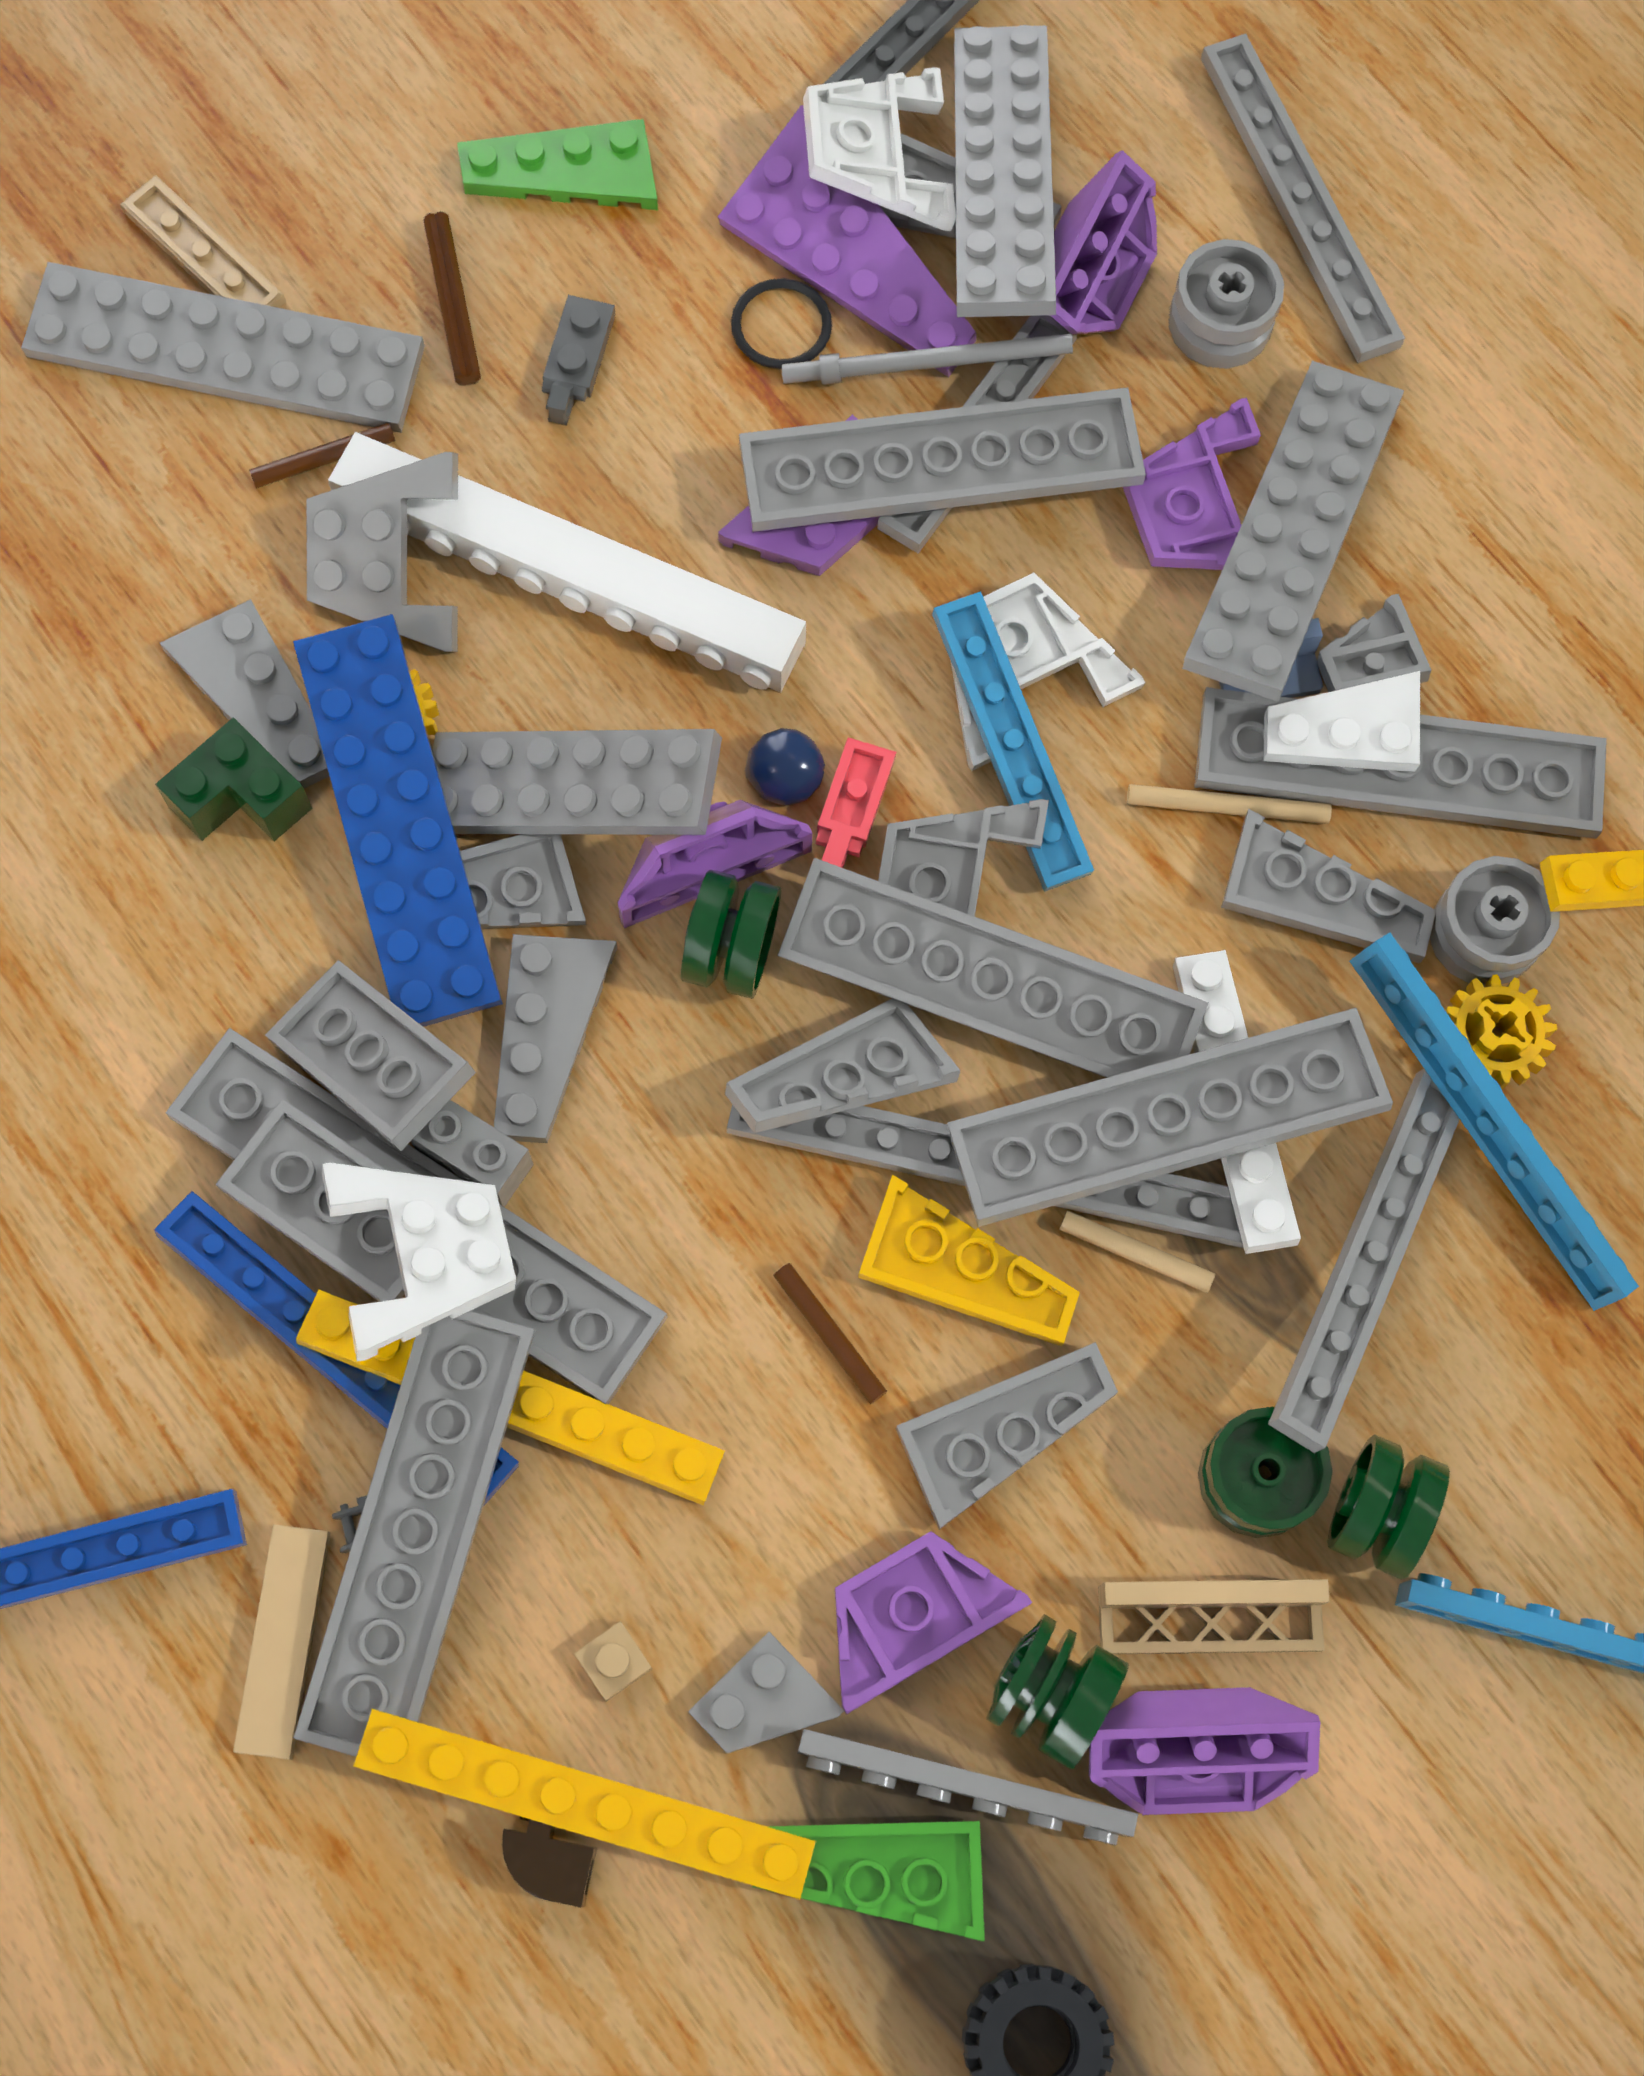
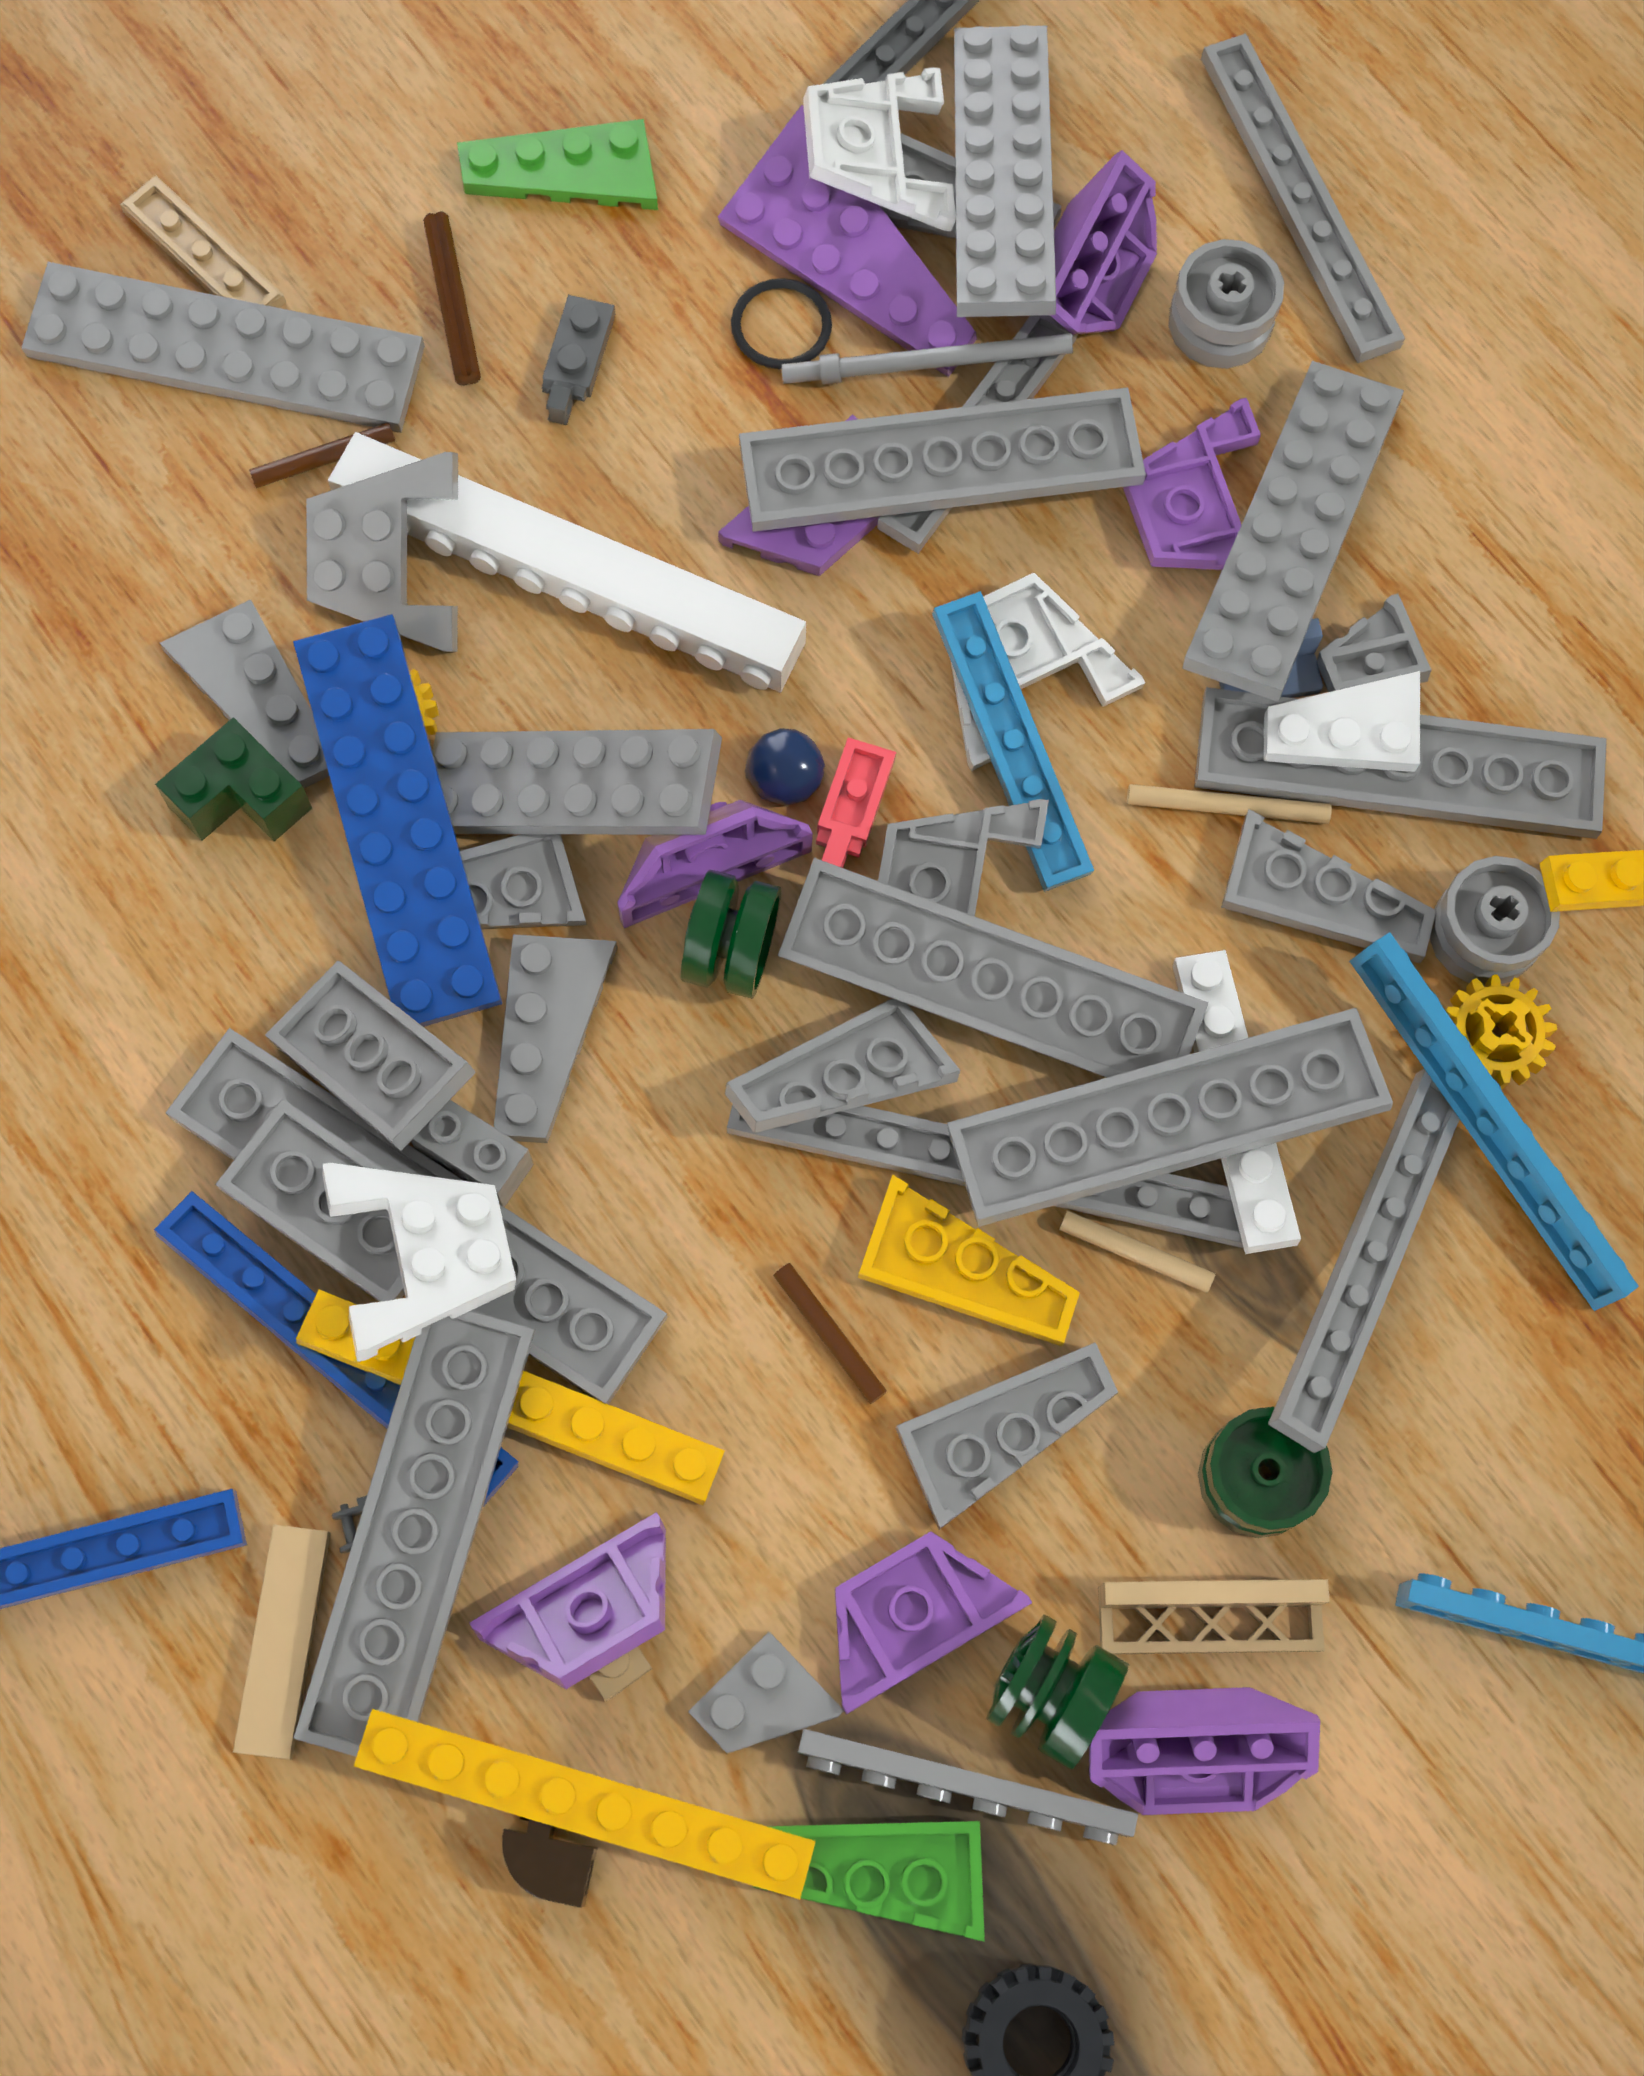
(586, 1609): none -> medium lavender wing
(1388, 1507): dark green wheel -> none

